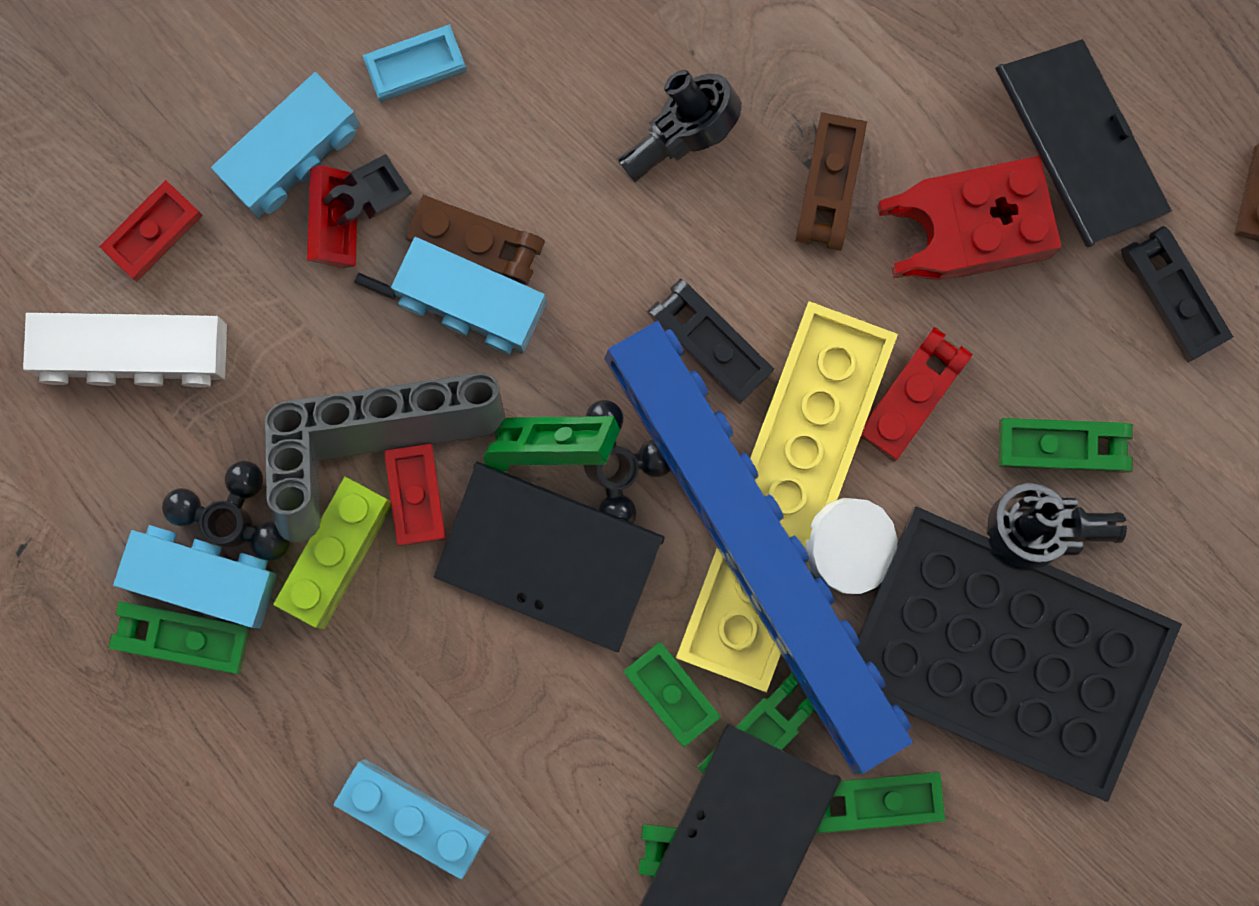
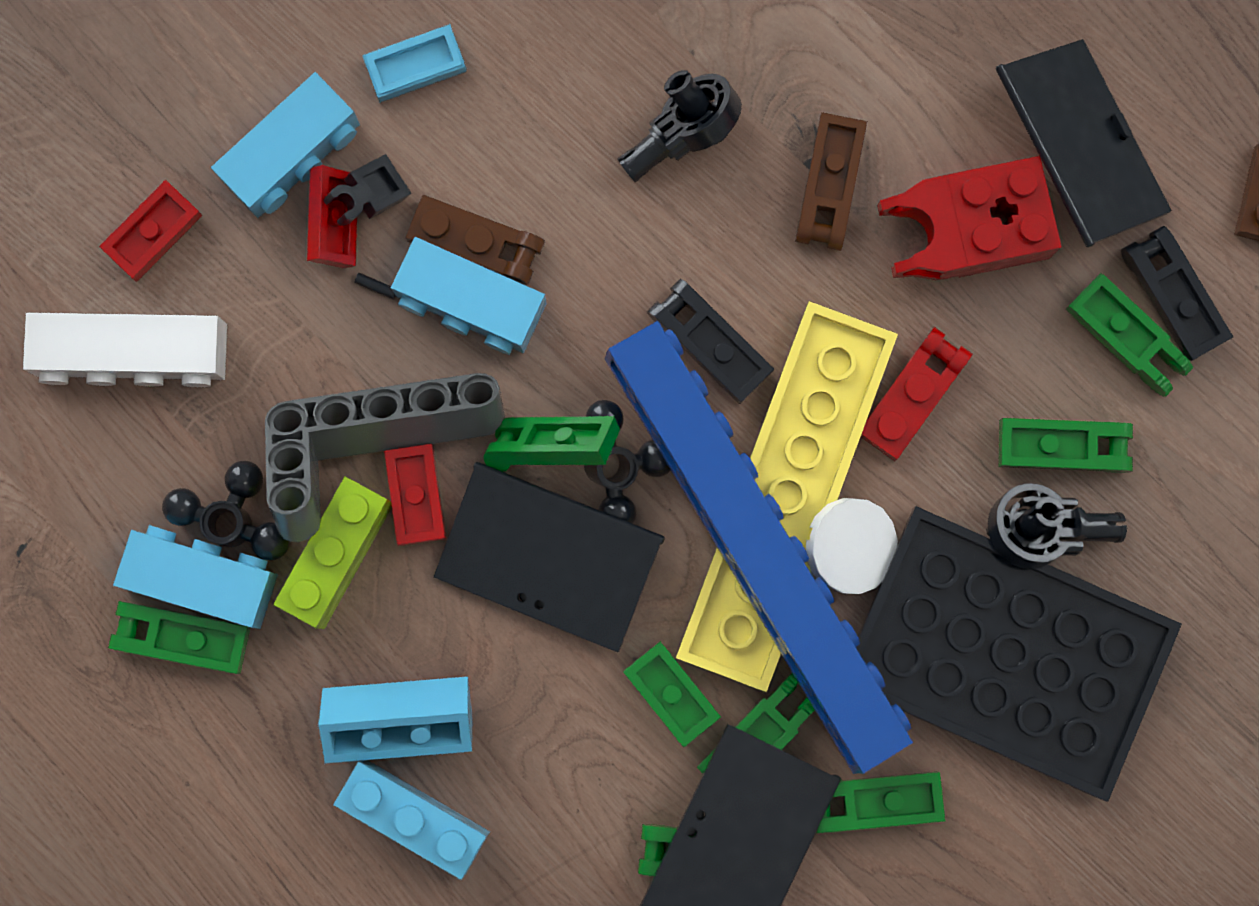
(396, 720): none -> medium azure brick
(1128, 332): none -> green hinge

